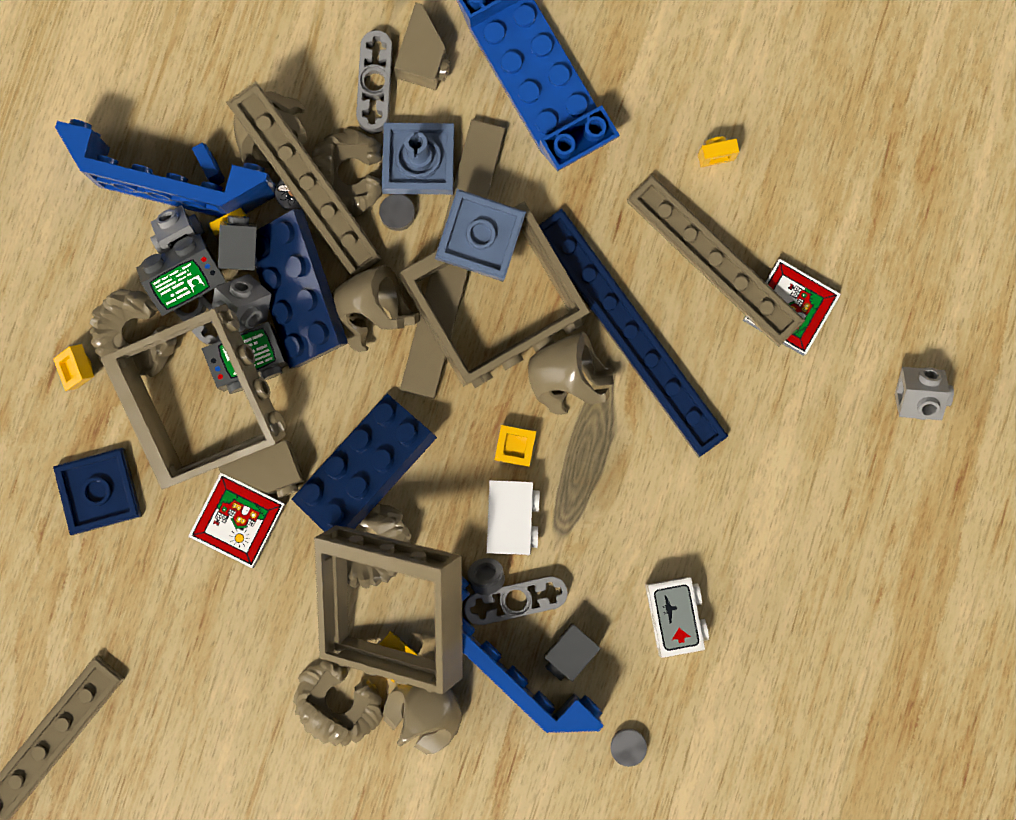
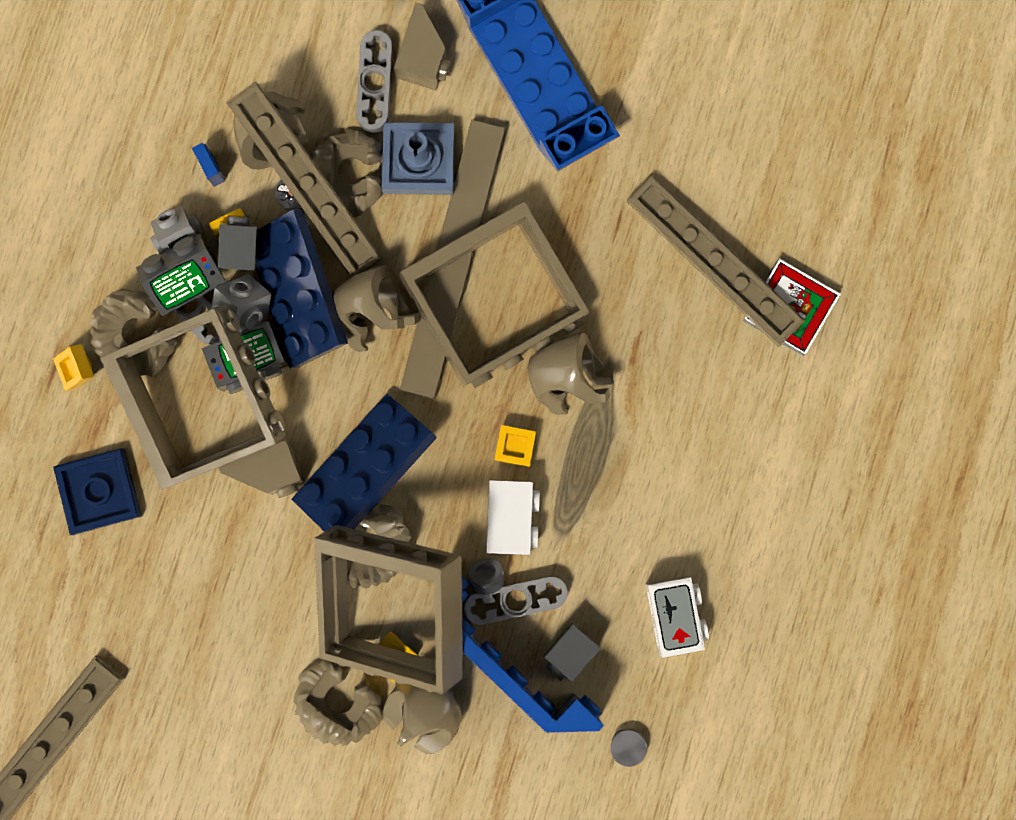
(237, 520): tile -> none
(245, 189): blue slope -> none
(397, 212): flat silver tile -> none
(480, 235): sand blue tile -> none
(632, 335): dark blue tile -> none
(718, 151): yellow plate -> none
(923, 393): light grey brick -> none

